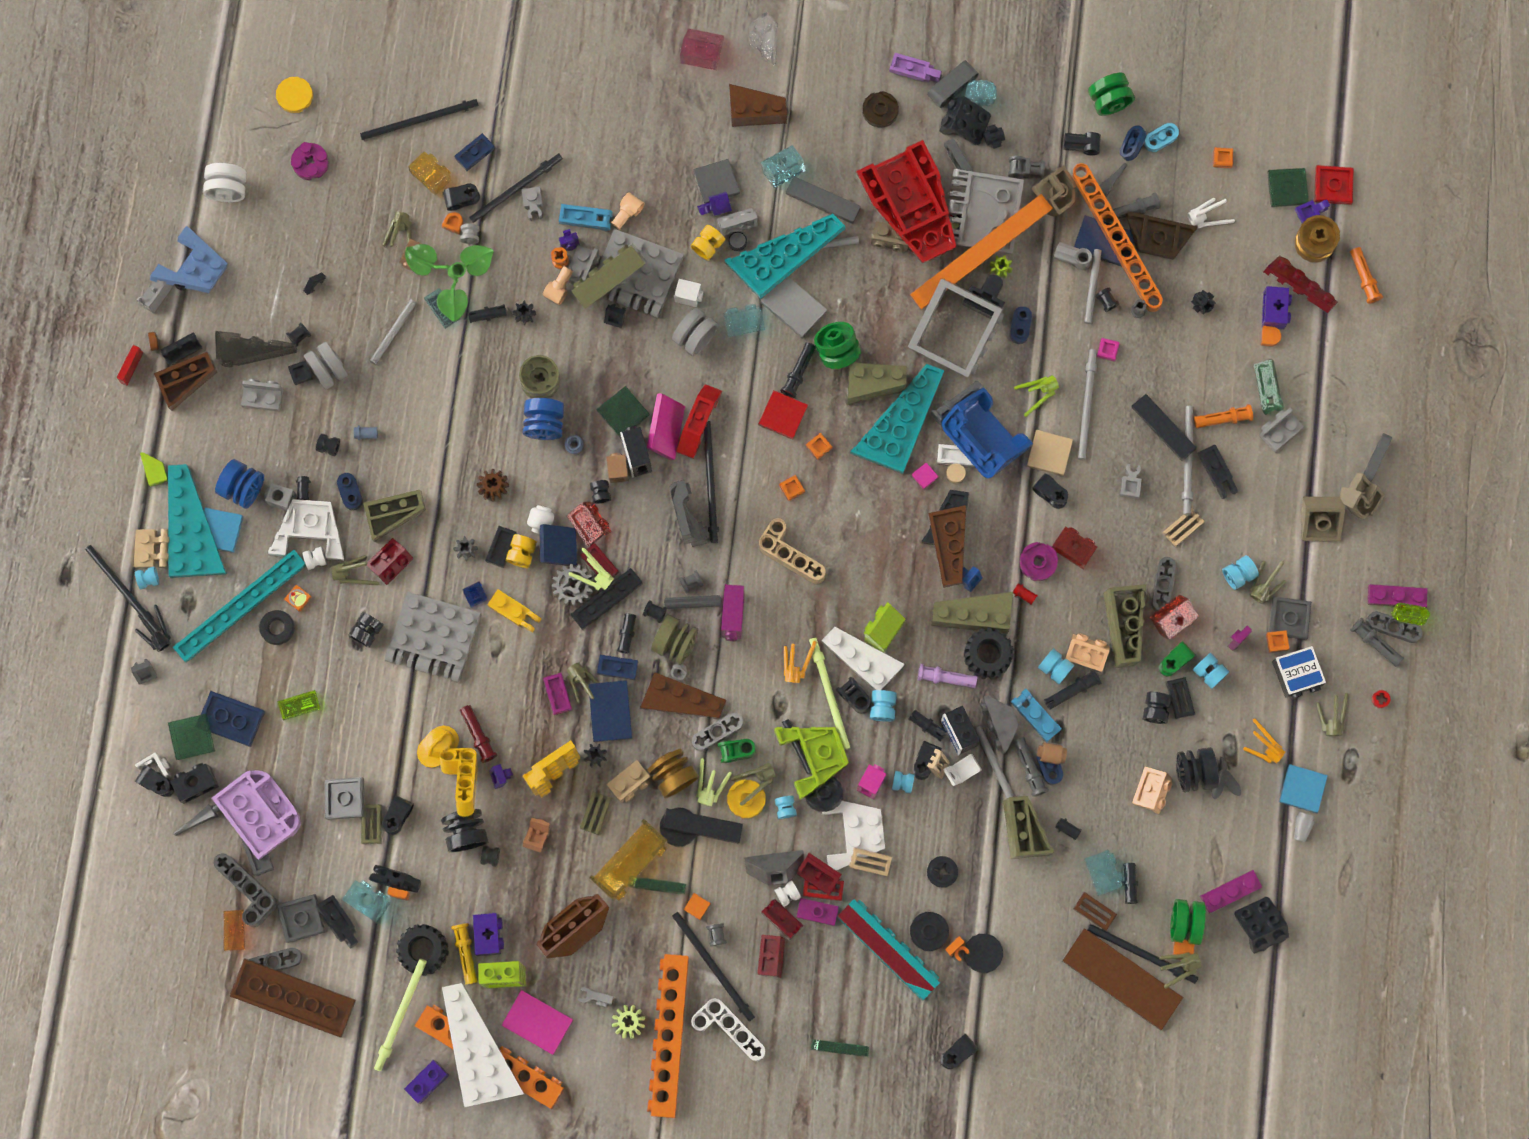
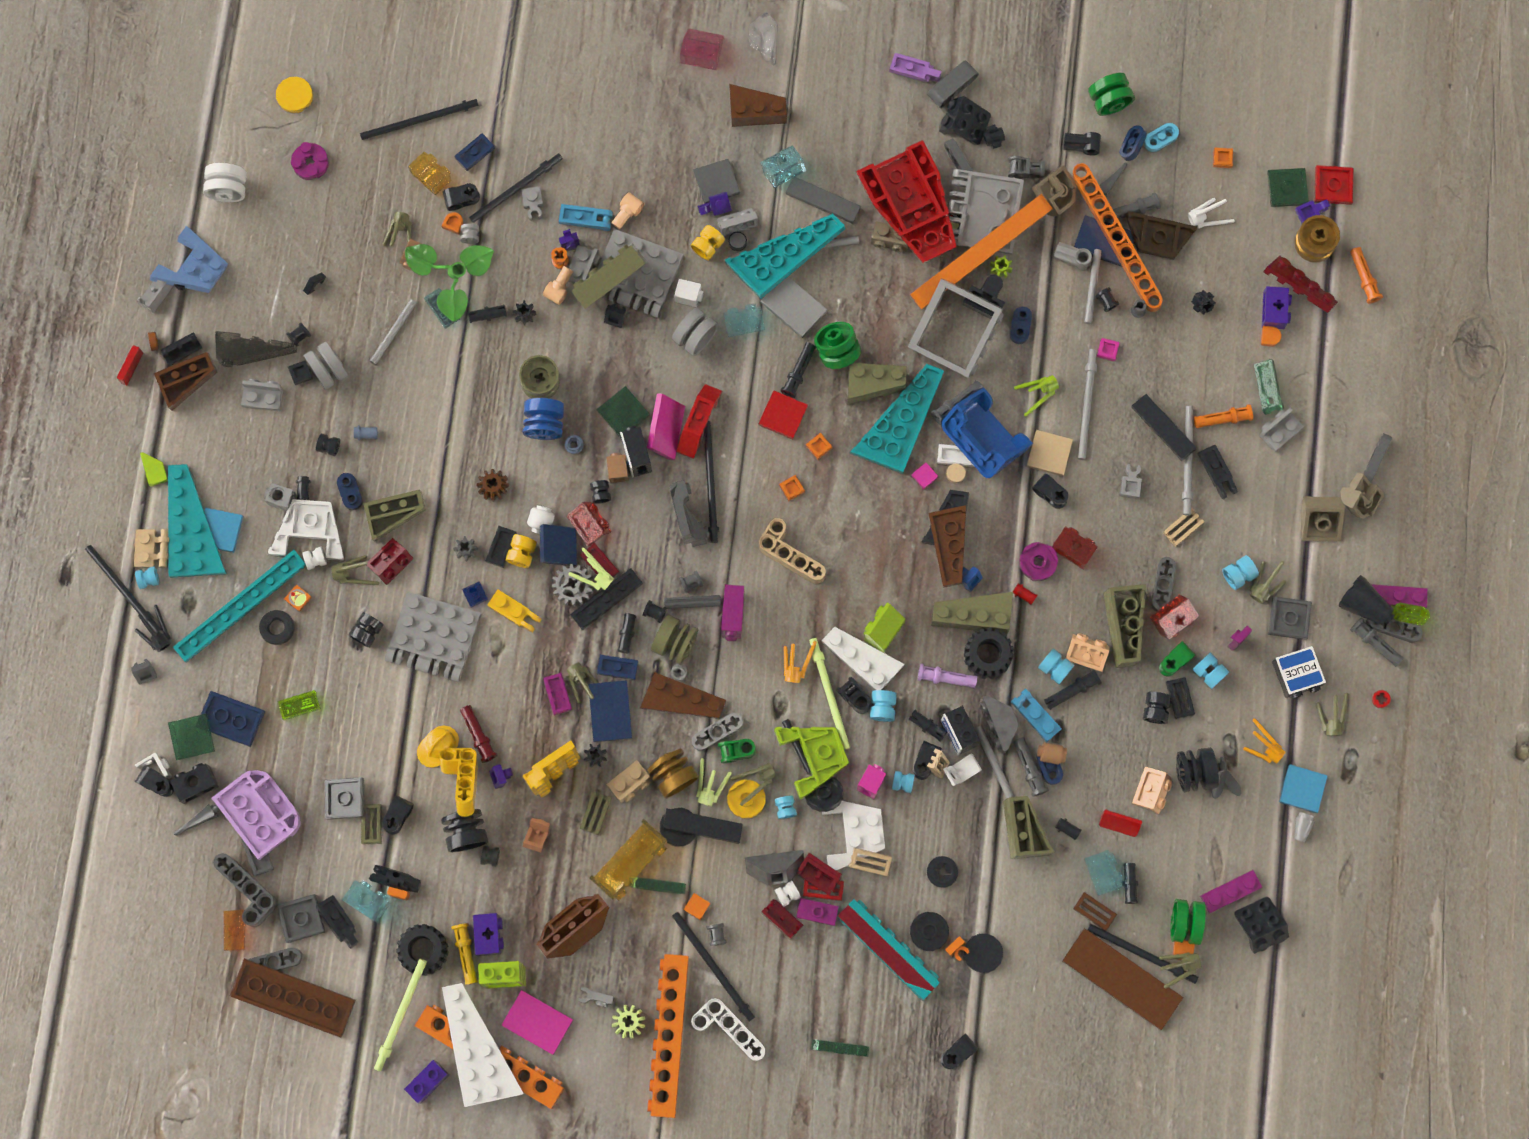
(239, 483): blue wheel -> none
(771, 956): dark red hinge -> none
(880, 109): dark brown tile -> none
(981, 92): clear light blue gear -> none
(1120, 823): none -> red slope
(1277, 641): orange tile -> none
(1366, 602): none -> black cone

